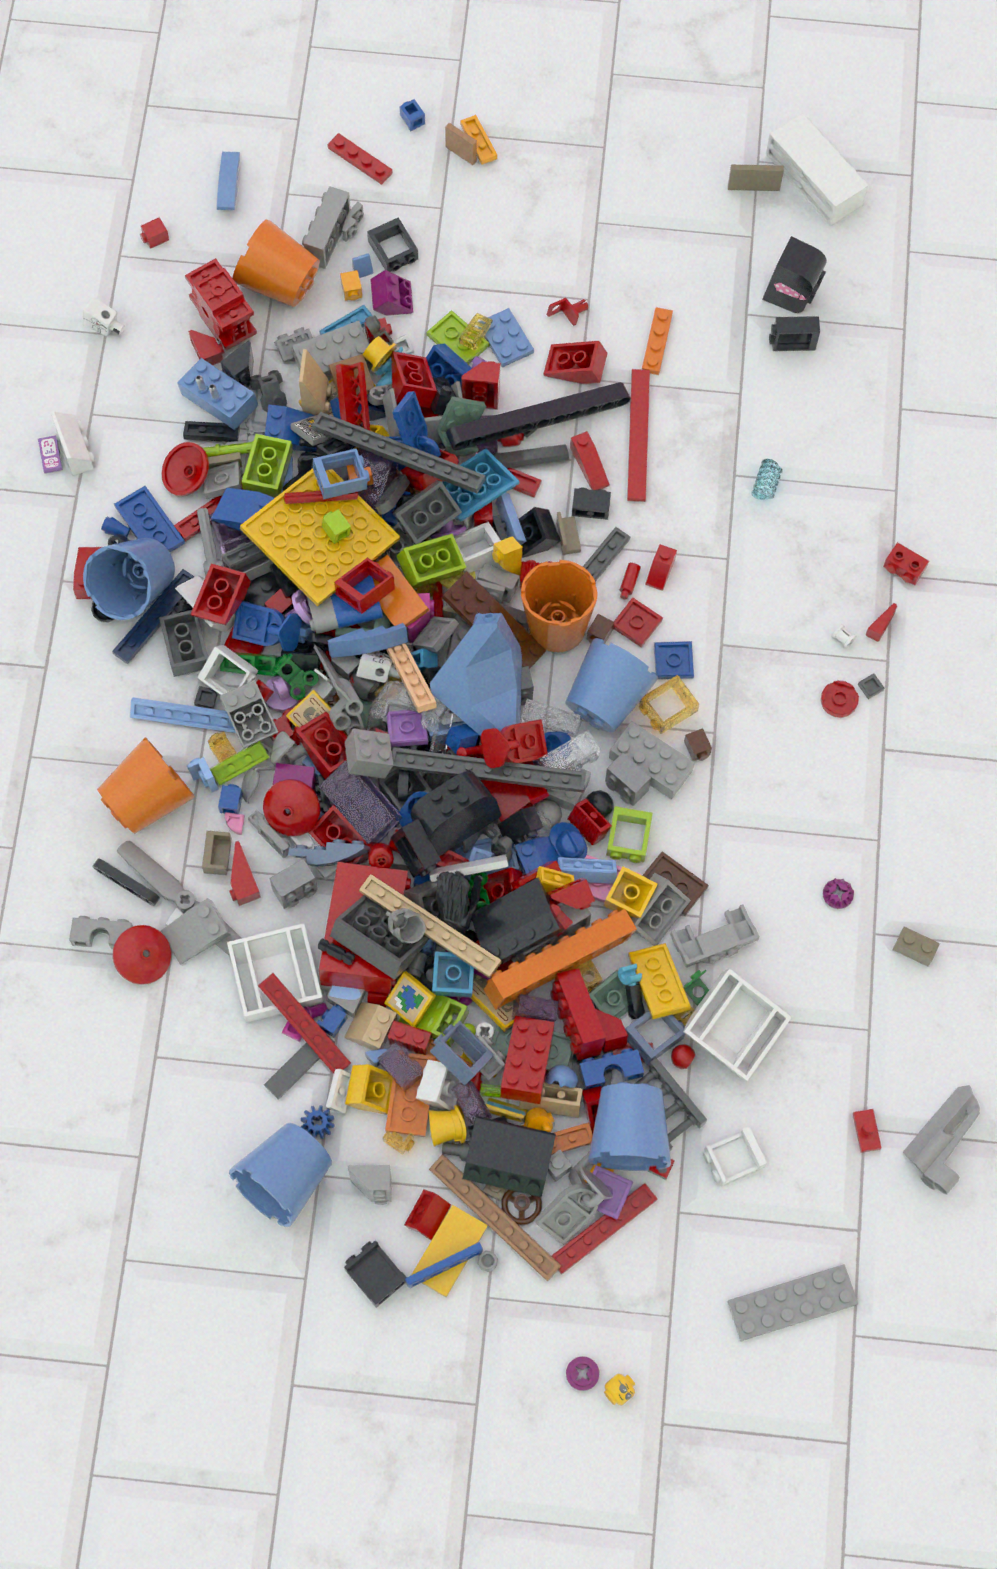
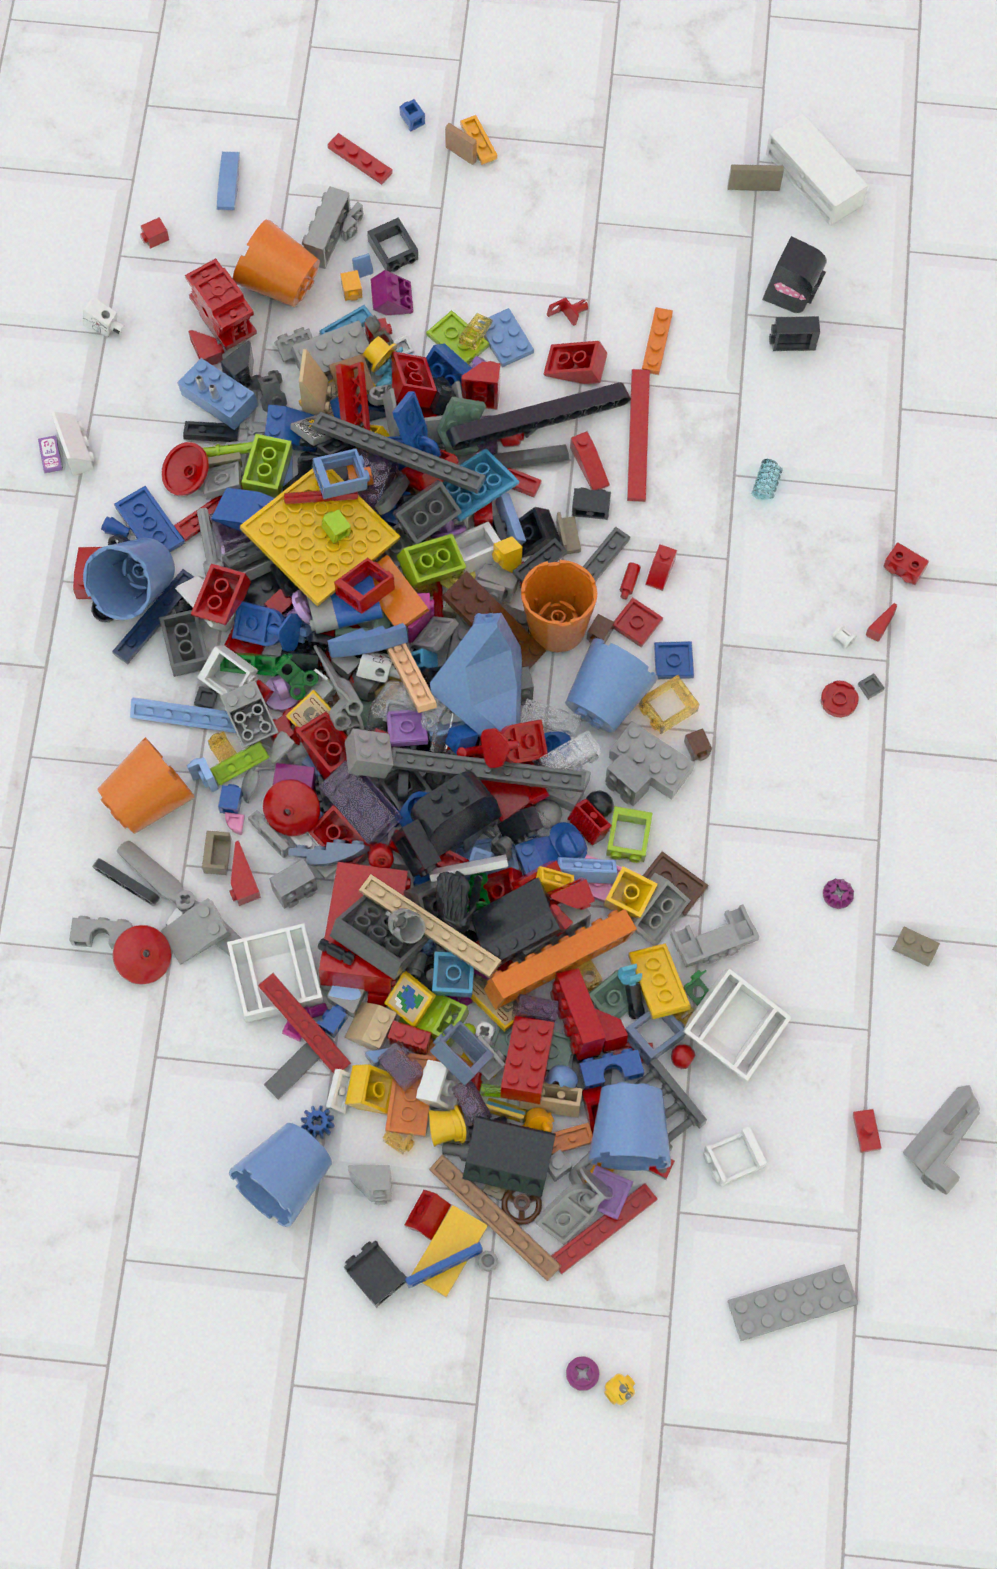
(550, 552): none -> black plate

